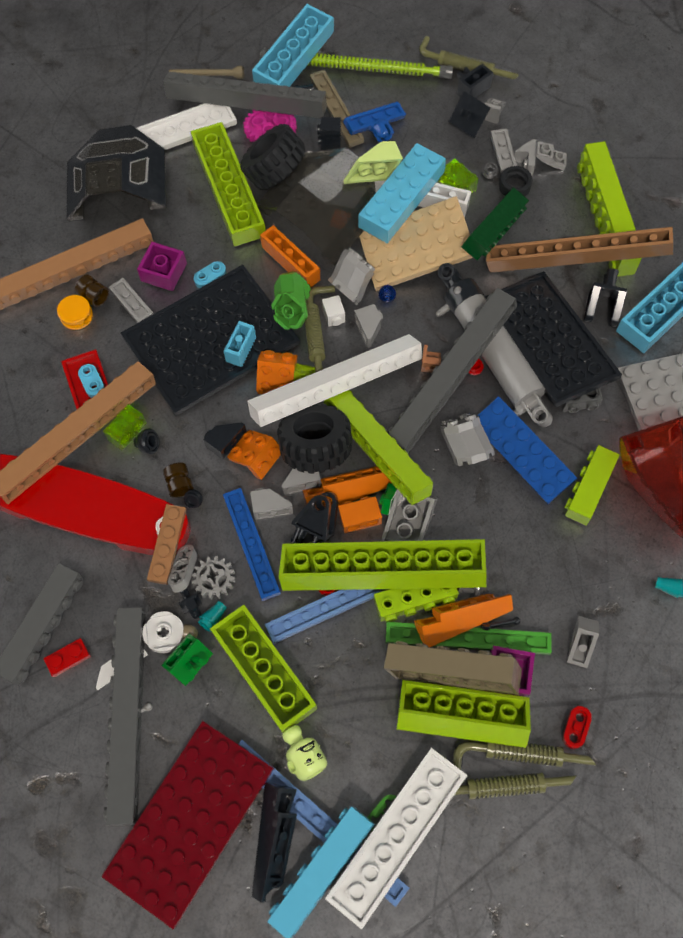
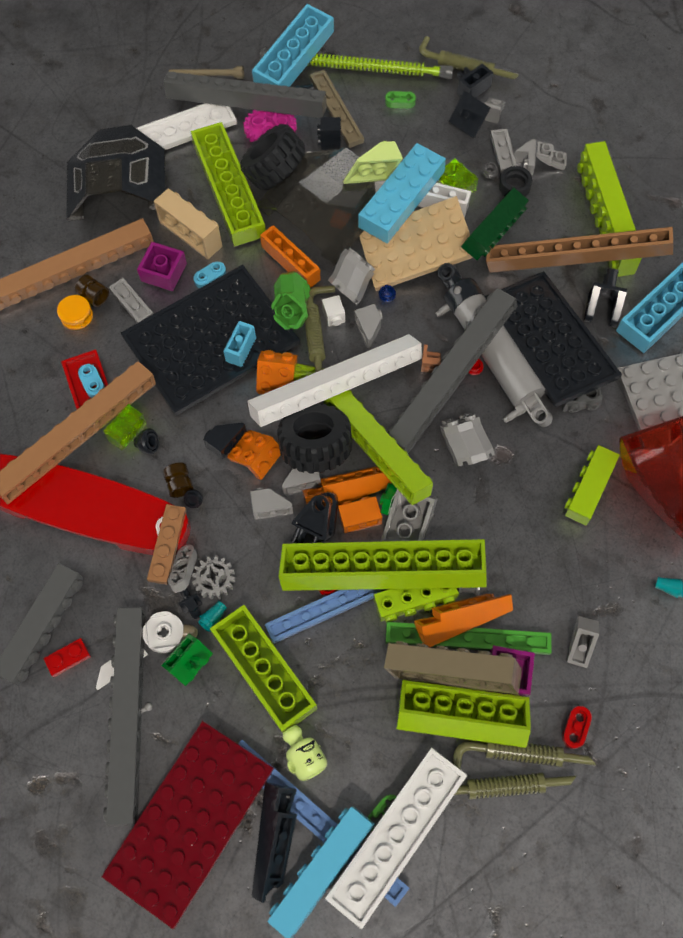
(188, 223): none -> tan brick
(251, 544): blue plate -> none
(376, 121): blue plate -> none
(400, 99): none -> bright green beam
(486, 626): black hinge -> none
(525, 451): blue plate -> none

